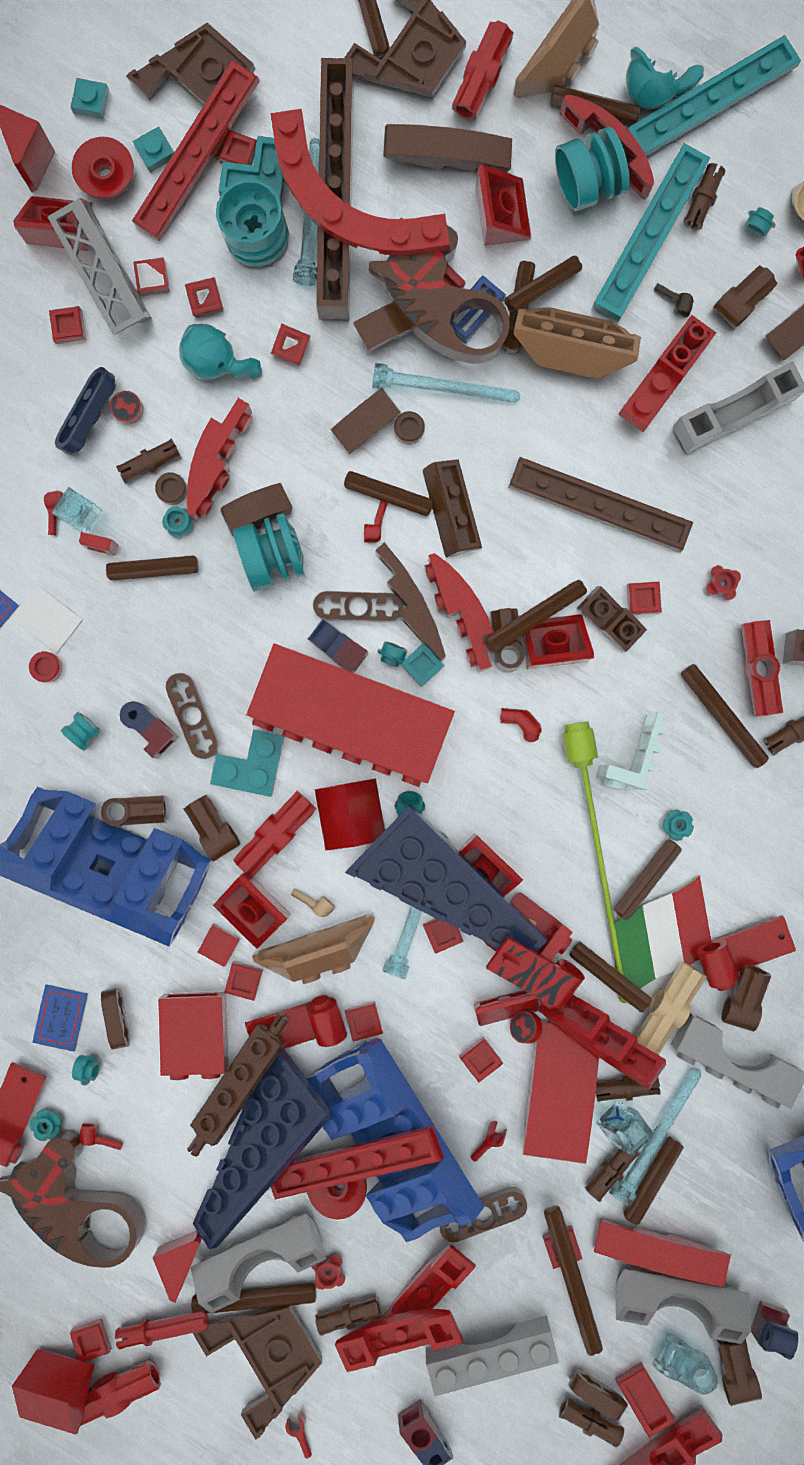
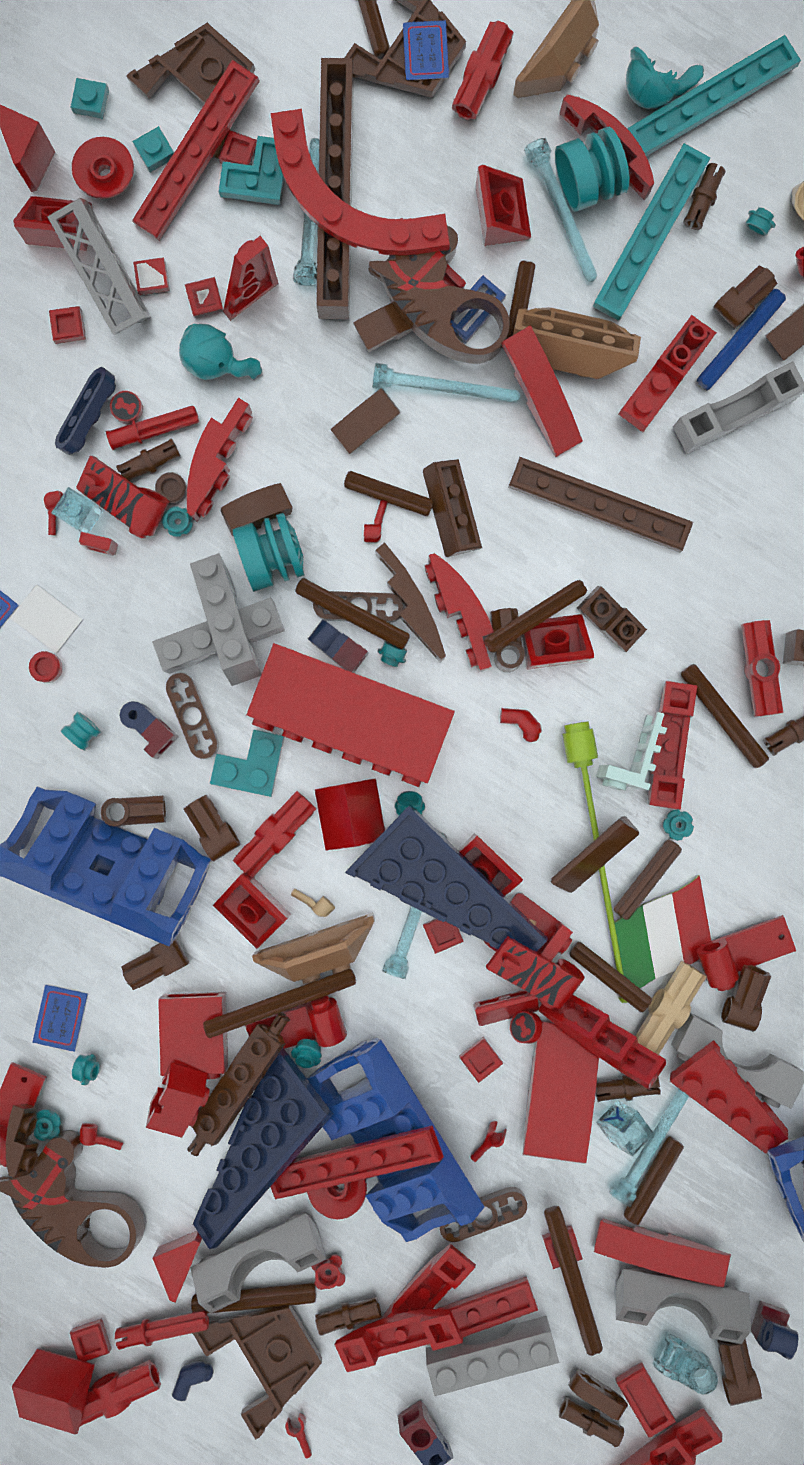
(21, 1151): none -> reddish brown slope
(115, 1018): reddish brown beam -> none
(133, 505): none -> red door
(152, 427): none -> red axle
(152, 567): reddish brown axle -> none
(153, 964): none -> reddish brown piece
(179, 1102): none -> red brick
(190, 1375): none -> dark blue arm
(196, 642): none -> light grey arch
(218, 945): red tile -> none
(224, 620): none -> light grey arch
(243, 980): red tile -> none
(250, 277): none -> red wing
(252, 222): teal wheel -> none
(279, 1003): none -> reddish brown axle
(290, 344): red tile -> none
(307, 1053): none -> teal plate
(352, 613): none -> reddish brown axle
(363, 1021): red tile -> none
(409, 427): reddish brown tile -> none
(422, 665): teal plate -> none
(425, 50): none -> blue sticker
(446, 146): reddish brown slope -> none
(493, 1306): none -> red tile
(539, 154): none -> clear light blue piece
(542, 391): none -> red slope
(543, 284): reddish brown axle -> none
(596, 855): none -> reddish brown slope
(609, 1173): reddish brown pin -> none
(621, 110): reddish brown axle -> none
(644, 598): red tile -> none
(667, 780): none -> red slope
(683, 301): dark brown hand -> none
(721, 1090): none -> red wing
(731, 577): red plate -> none
(741, 339): none -> blue axle

